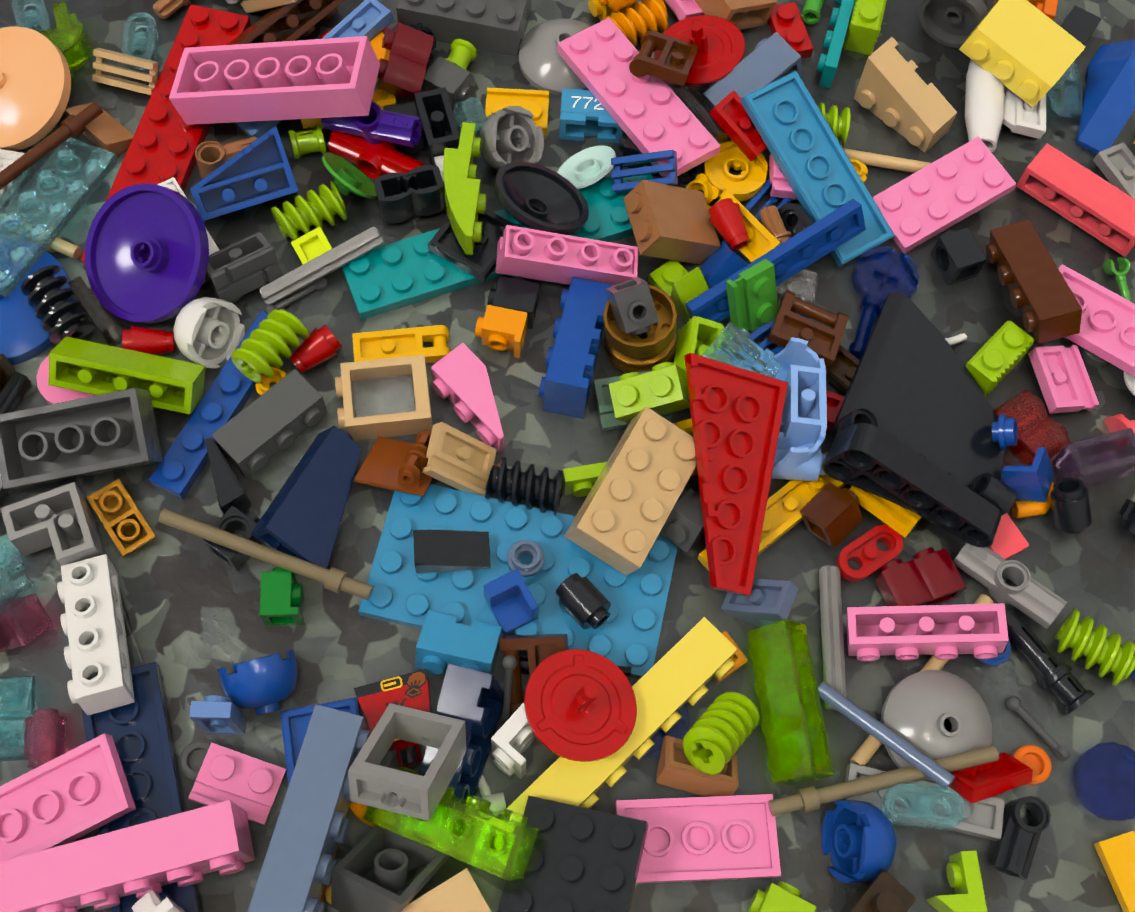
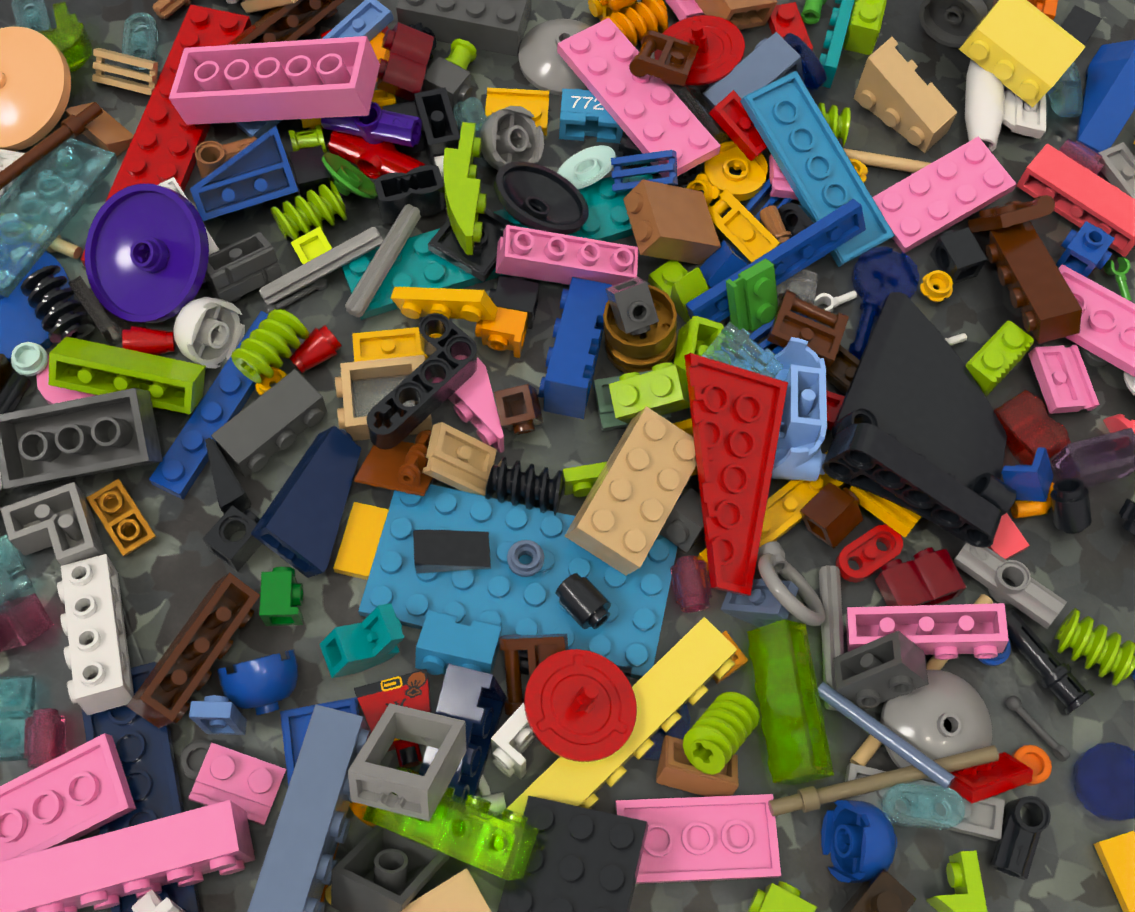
(29, 359): none -> light aqua plate
(193, 651): none -> reddish brown brick
(309, 169): none -> black brick
(333, 579): dark tan bar -> none
(360, 540): none -> yellow tile
(363, 644): none -> teal brick
(382, 261): none -> light grey axle
(417, 385): none -> black beam
(452, 303): none -> yellow plate
(509, 663): dark grey hinge -> none
(511, 601): blue panel -> none
(519, 408): none -> reddish brown brick
(691, 584): none -> clear pink brick
(729, 222): red cone -> none
(771, 563): none -> light grey piece
(812, 68): none -> clear blue tile
(833, 302): none -> white hand
(880, 670): none -> dark grey brick
(940, 280): none -> yellow plate
(1005, 431): blue plate -> none
(1012, 214): none -> reddish brown plate
(1083, 155): none -> clear pink brick
(1086, 249): none -> blue brick

